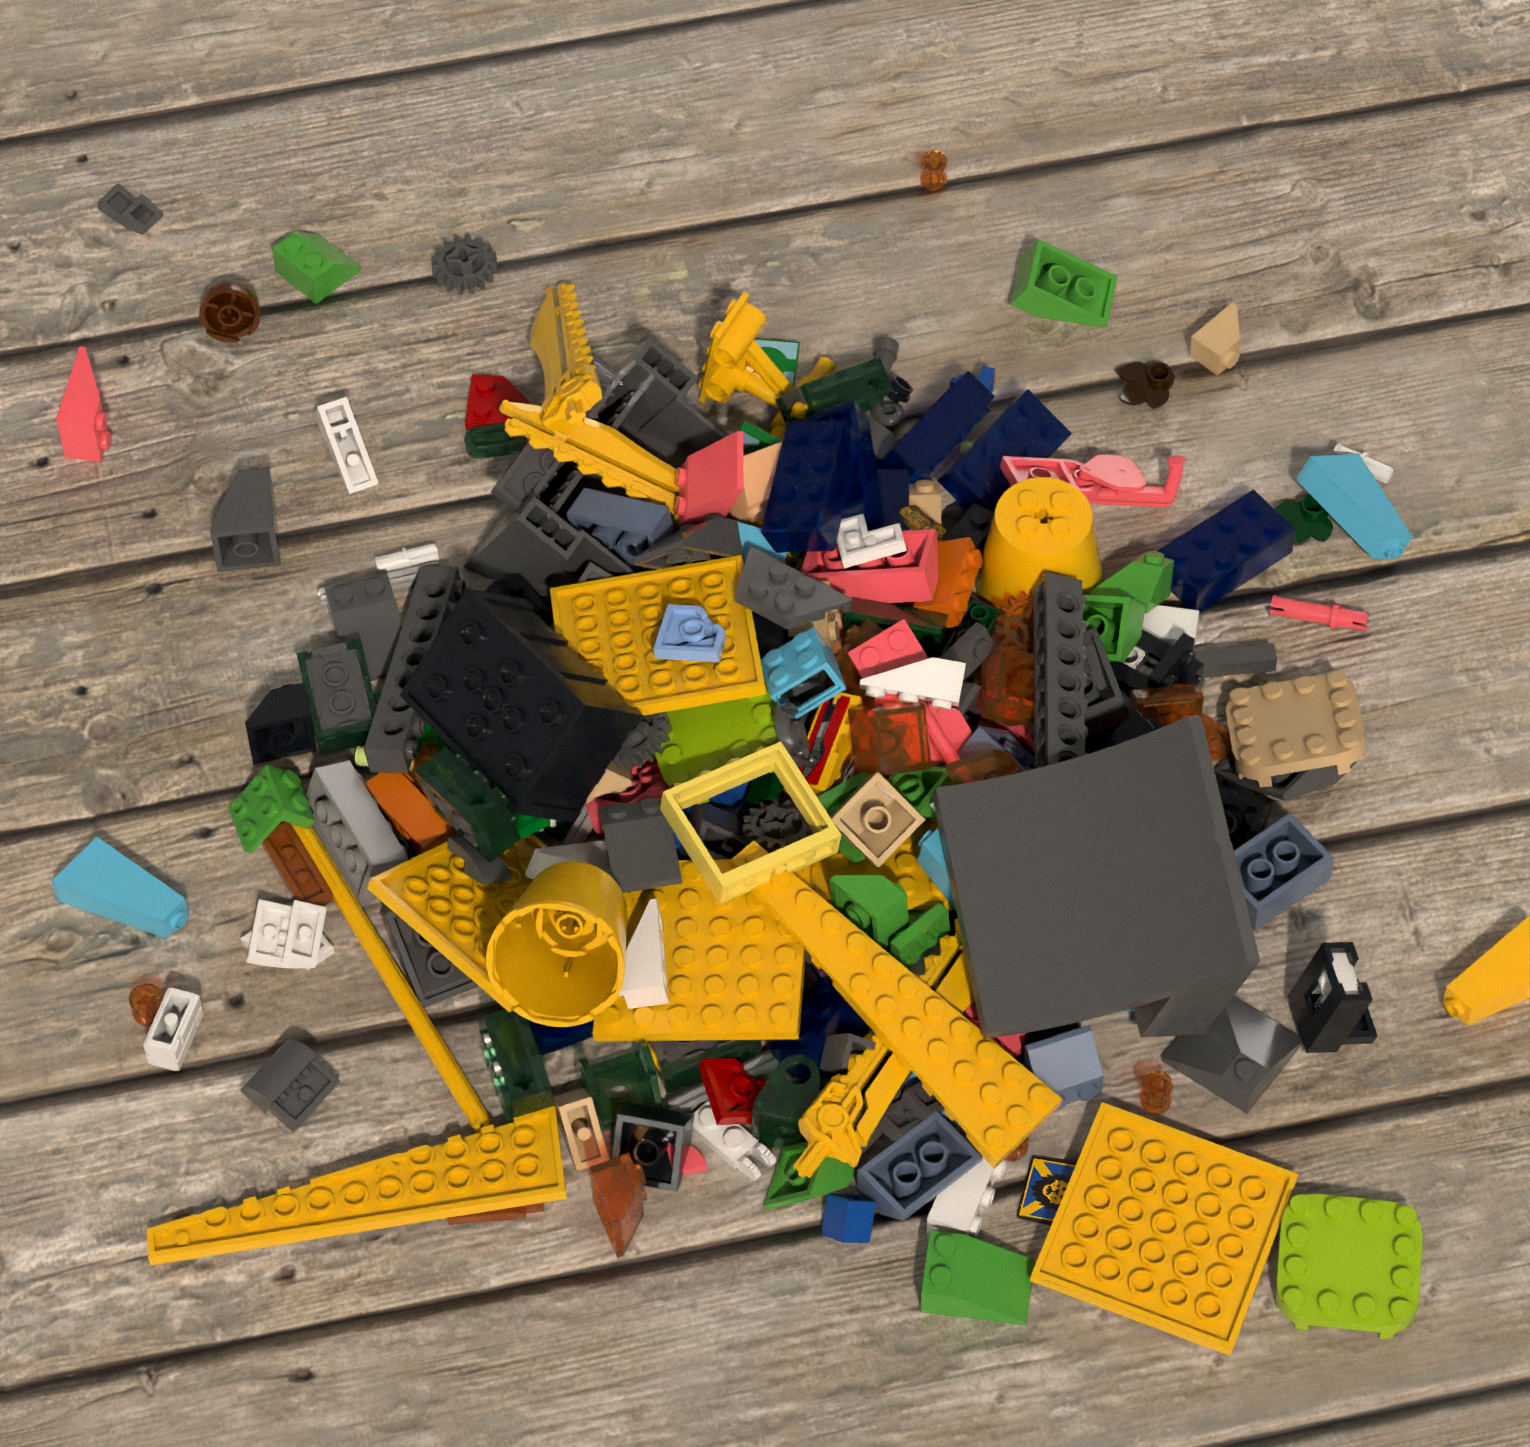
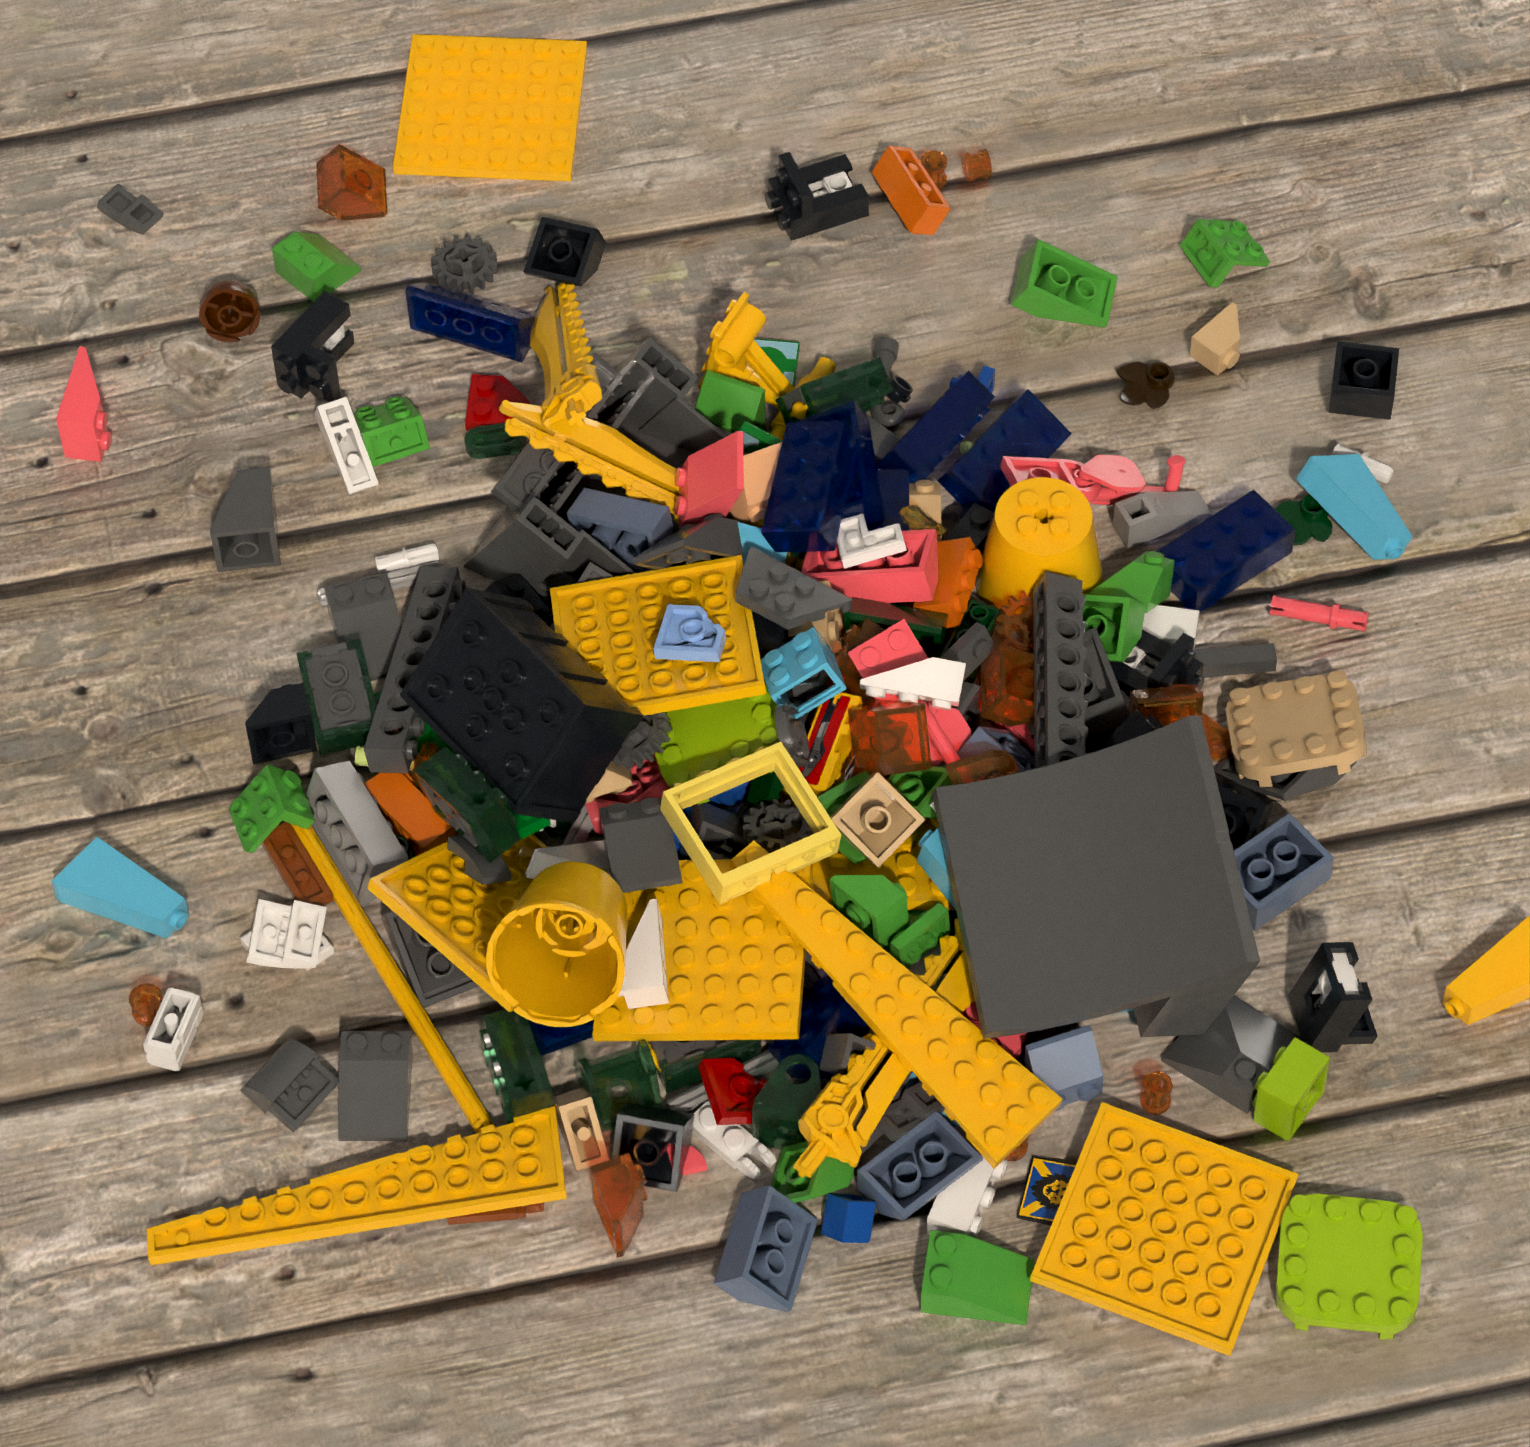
(311, 347): none -> black brick
(351, 186): none -> clear orange slope
(374, 1085): none -> dark grey slope
(391, 430): none -> bright green bracket
(469, 321): none -> clear blue slope
(491, 107): none -> yellow plate
(565, 252): none -> black slope
(731, 402): none -> bright green slope
(766, 1249): none -> sand blue slope
(815, 196): none -> black brick
(911, 190): none -> orange brick
(976, 165): none -> clear orange wheel
(1157, 514): none -> light grey slope
(1218, 246): none -> bright green bracket
(1290, 1088): none -> lime brick
(1364, 380): none -> black brick

